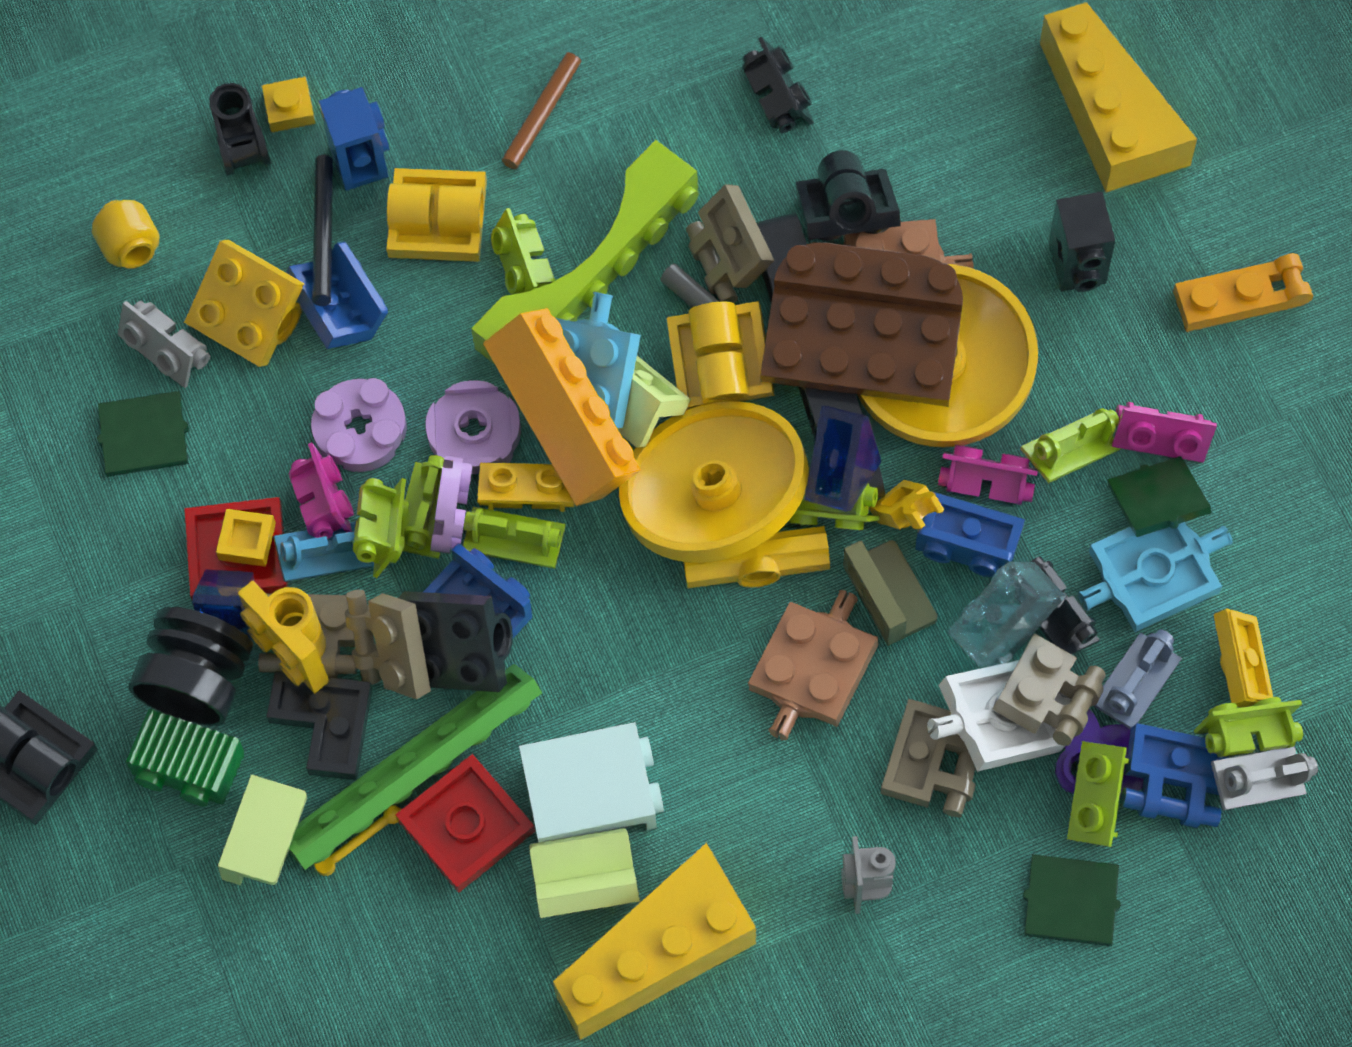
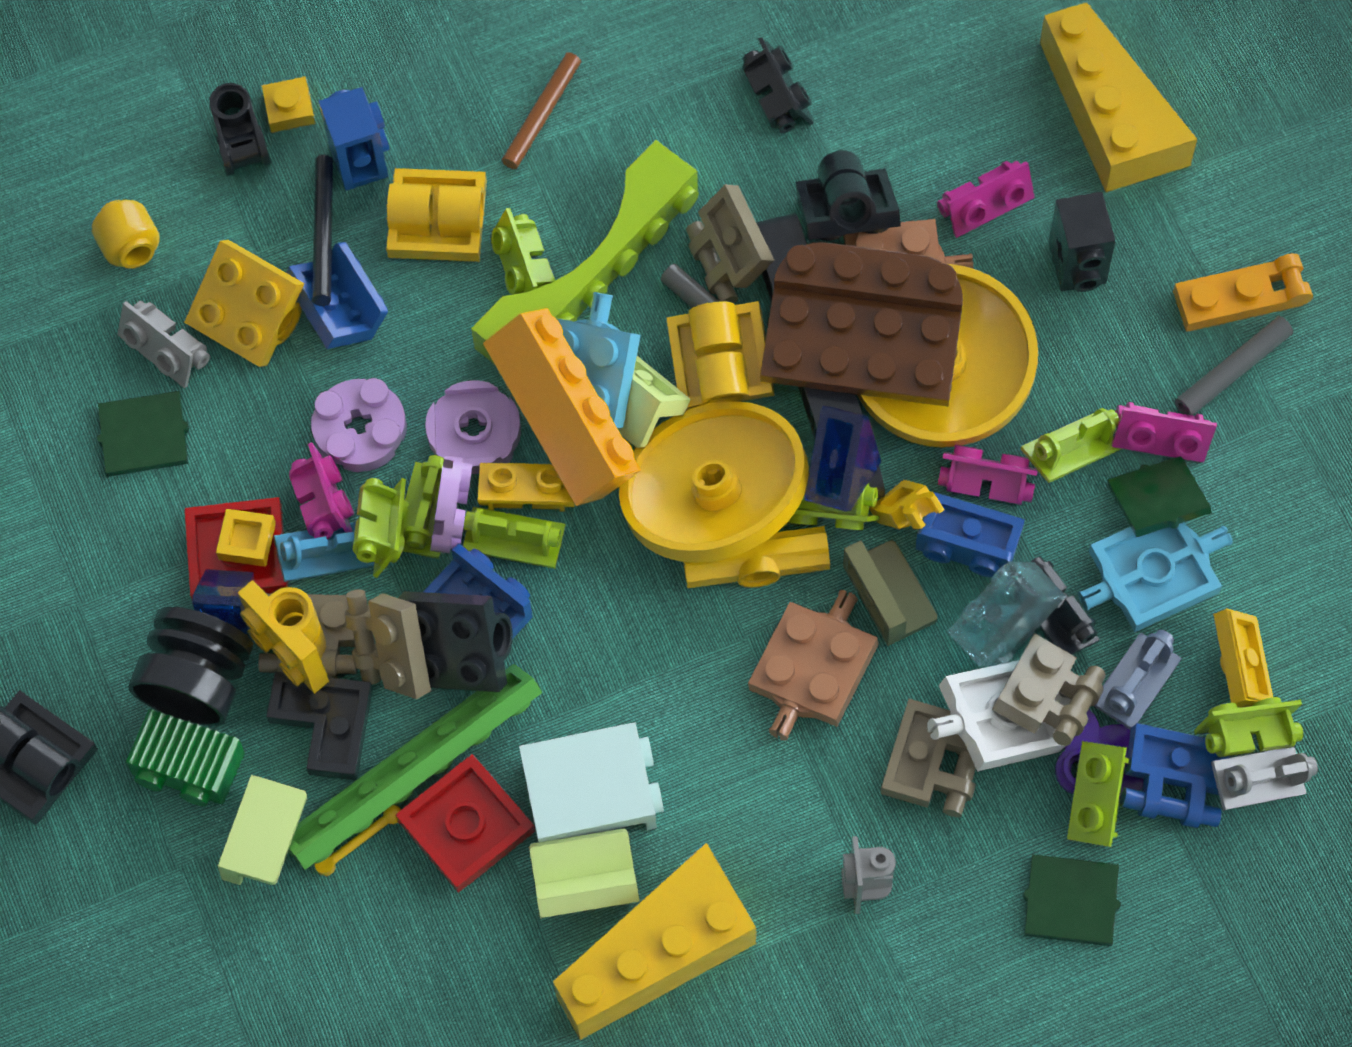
(997, 194): none -> dark pink hinge
(1234, 366): none -> dark grey piece

